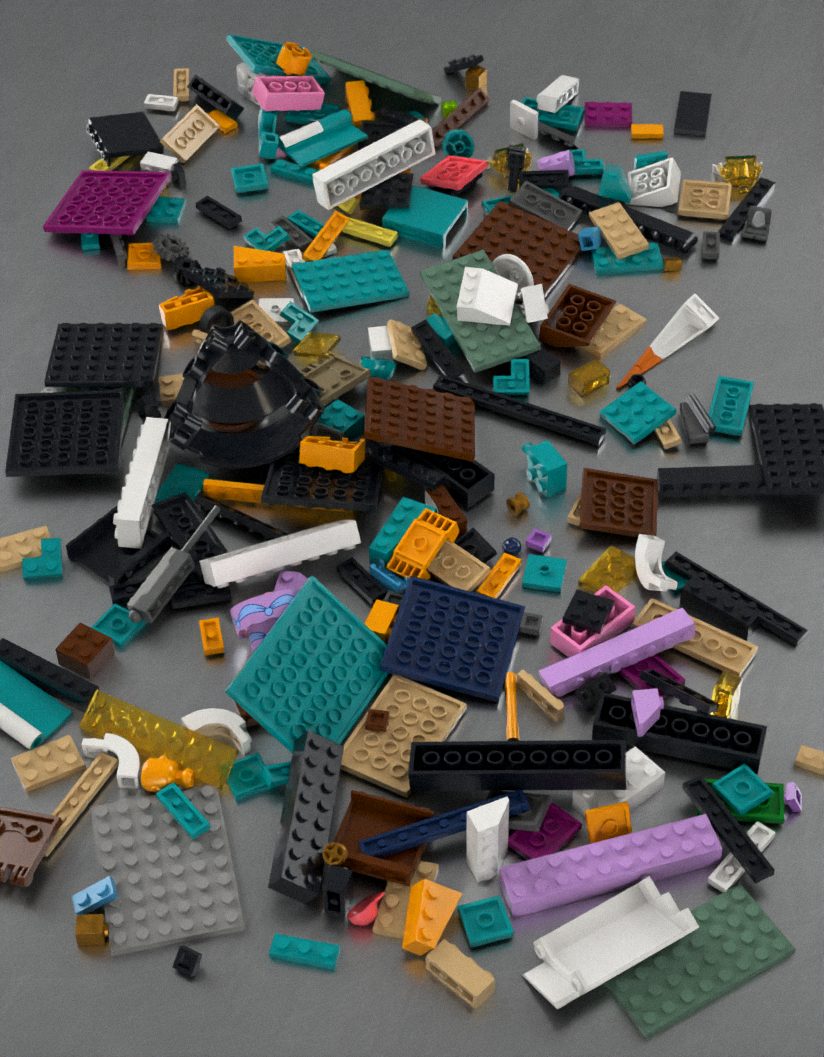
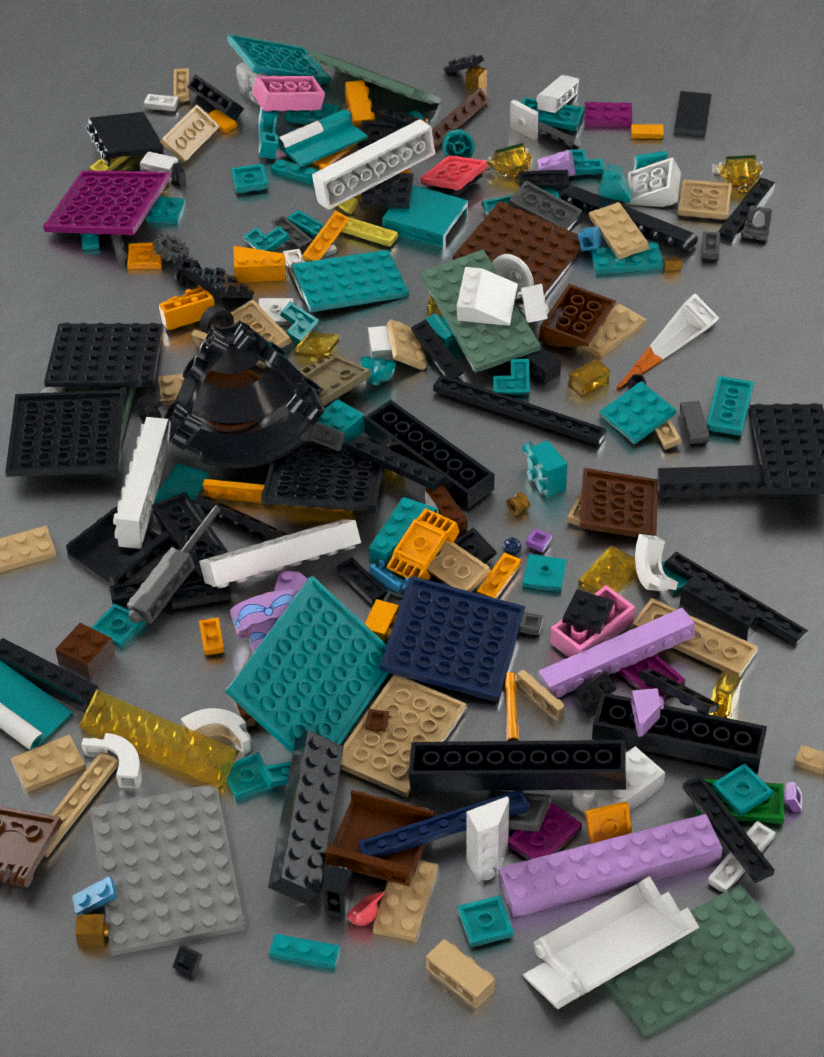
(48, 565): teal plate -> none
(162, 771): light orange piece -> none
(183, 811): teal plate -> none
(218, 212): black plate -> none
(294, 59): light orange brick -> none
(330, 852): pearl gold wheel -> none
(332, 454): light orange wedge -> none
(420, 419): reddish brown plate -> none
(427, 915): light orange wedge -> none
(447, 107): clear neon green plate -> none
(515, 163): black connector -> none
(700, 413): axle -> none

